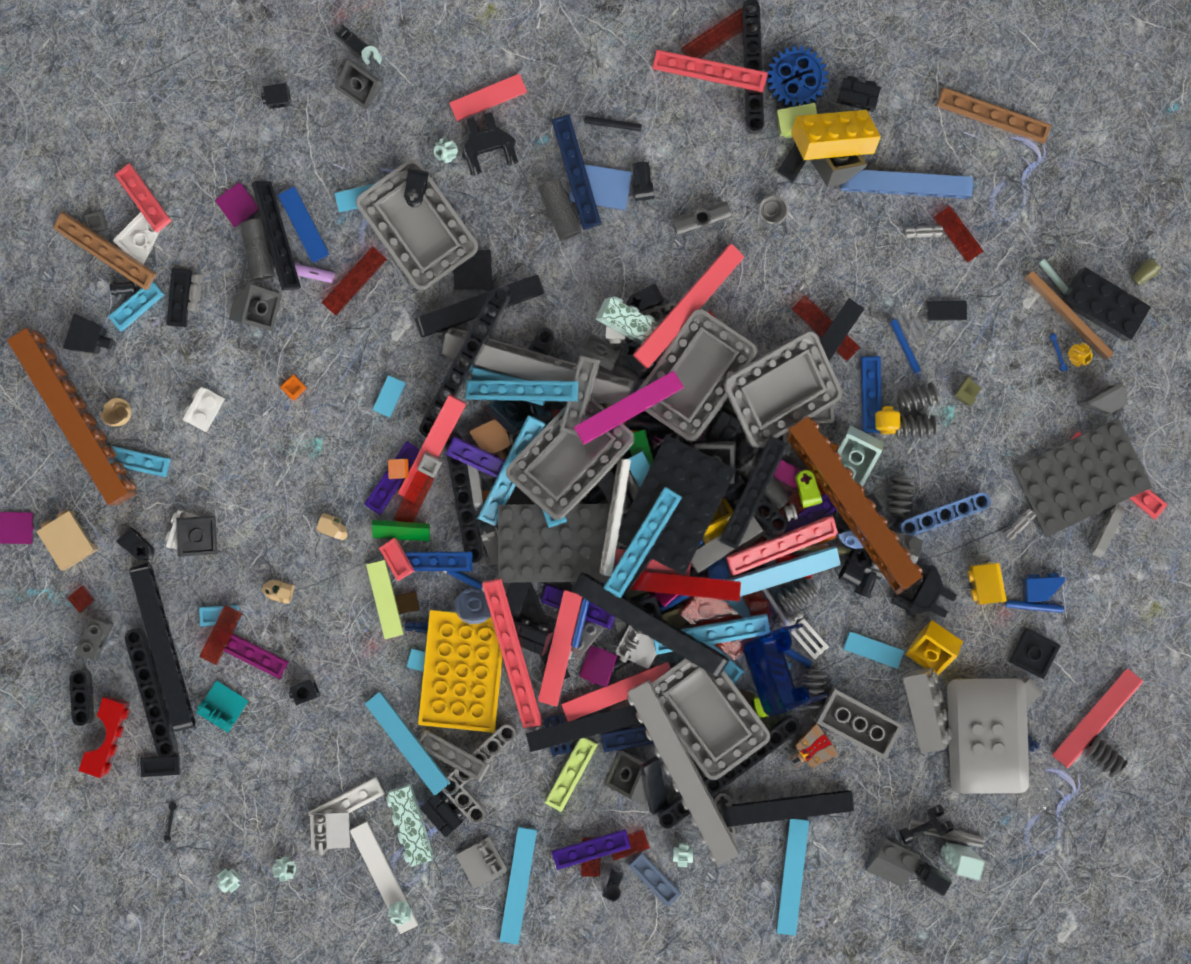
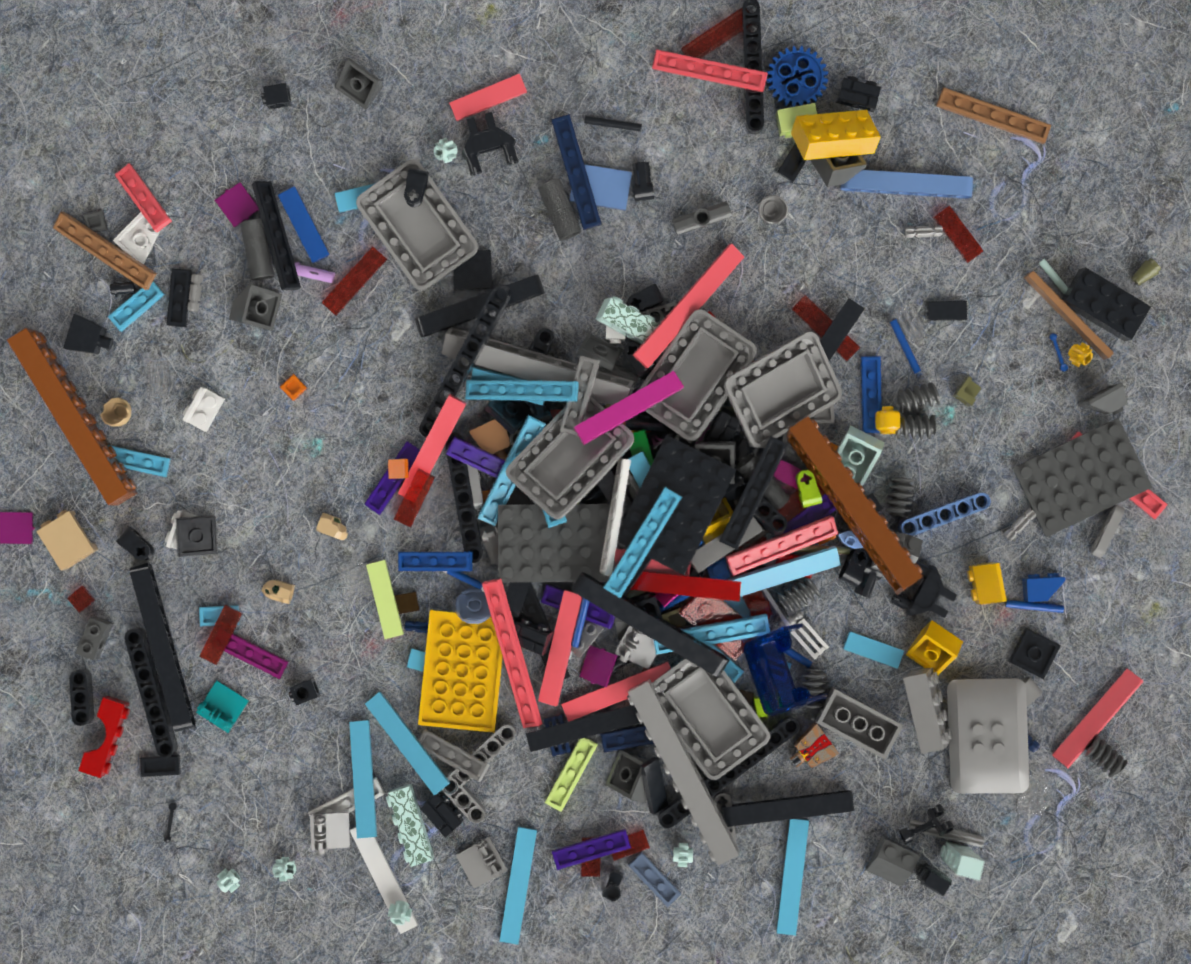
(359, 46): black piece -> none
(363, 779): none -> medium azure tile
(389, 396): medium azure tile -> none
(396, 559): coral tile -> none
(401, 530): green tile -> none
(430, 464): light grey tile -> none
(790, 512): light grey bush -> none

